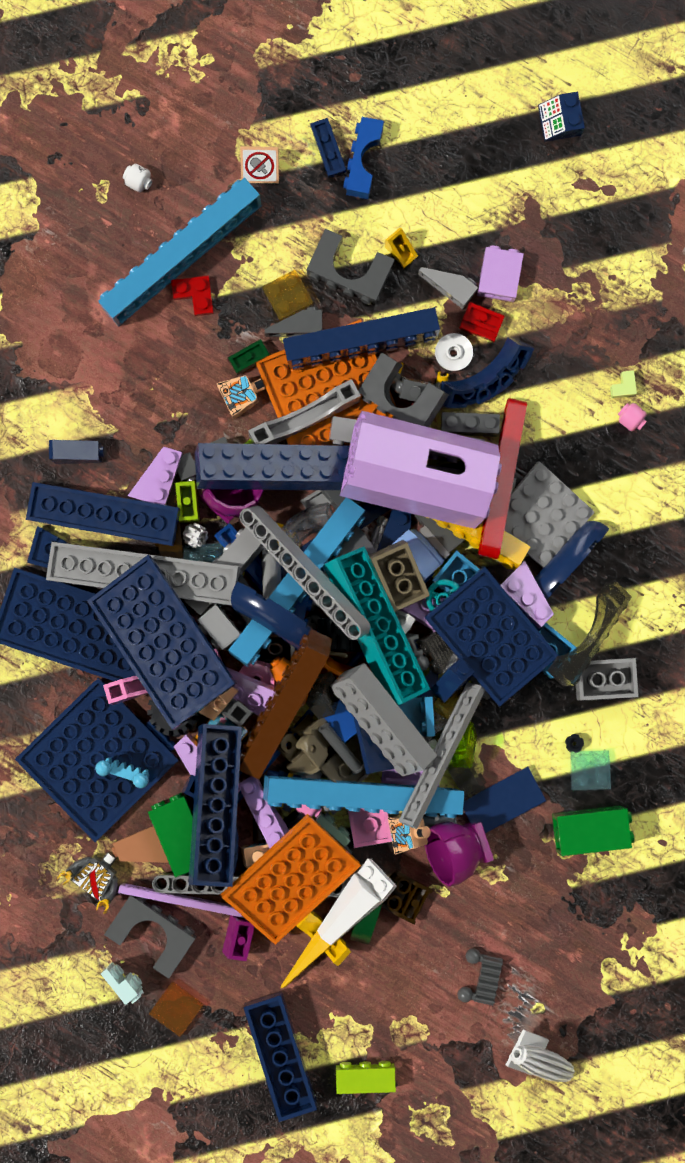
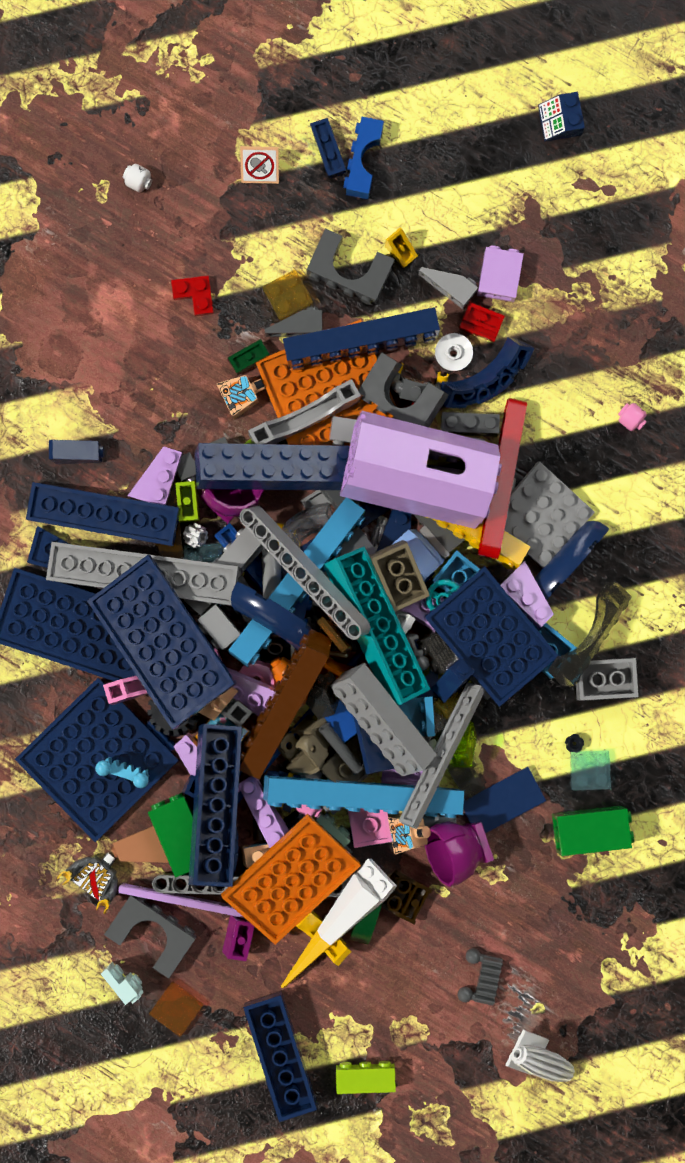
(180, 252): dark azure brick -> none
(334, 635): none -> clear orange tile
(627, 386): yellowish green piece -> none

